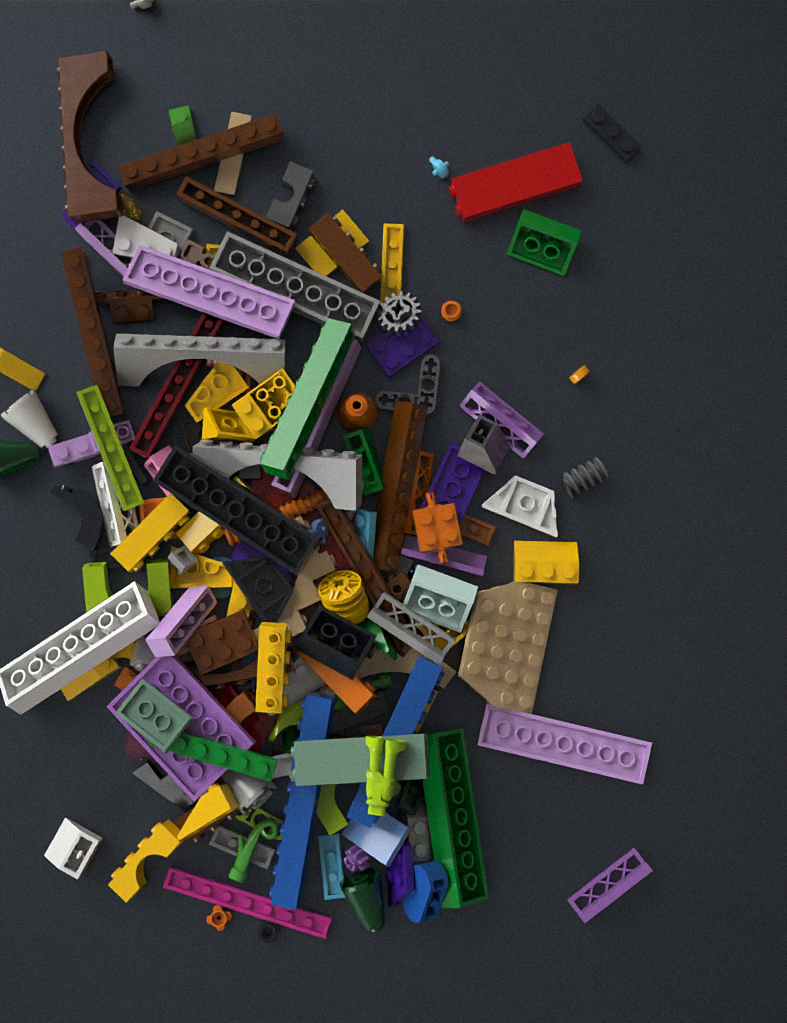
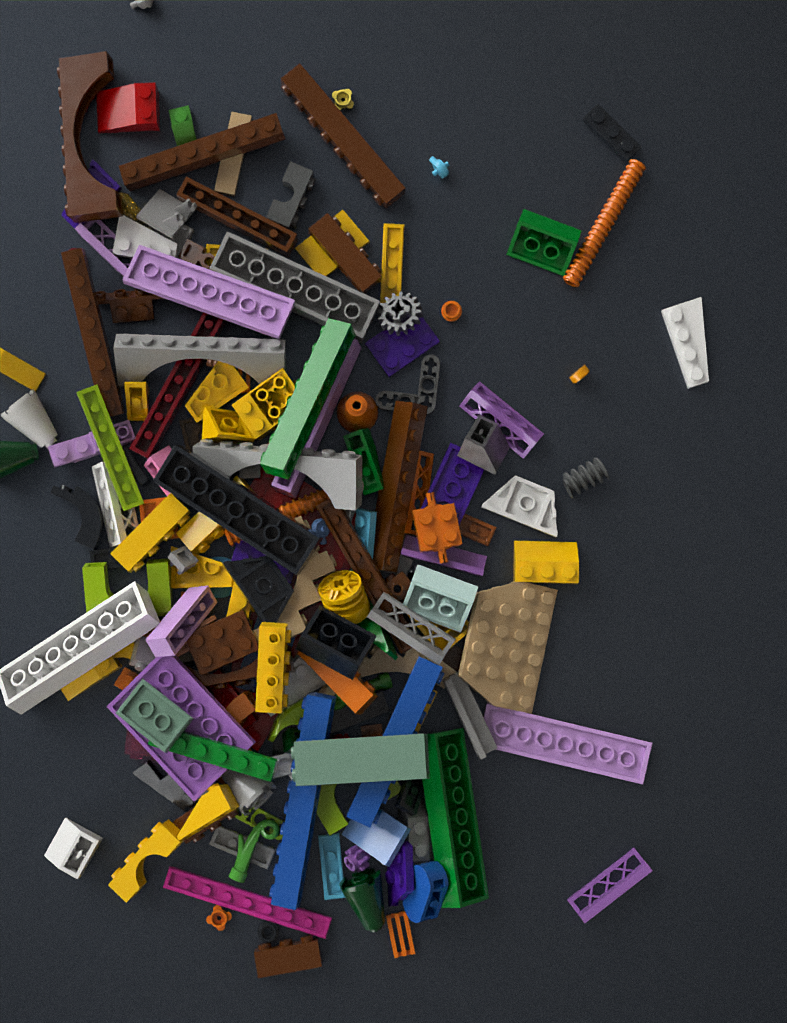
(128, 108): none -> red slope
(137, 400): none -> yellow slope
(166, 213): none -> light grey plate
(288, 956): none -> reddish brown brick
(342, 135): none -> reddish brown brick
(346, 94): none -> light yellow plate
(381, 783): lime piece -> none
(404, 952): none -> orange tile
(469, 715): none -> light grey fence
(515, 182): red brick -> none
(604, 222): none -> orange piece
(687, 335): none -> white wing

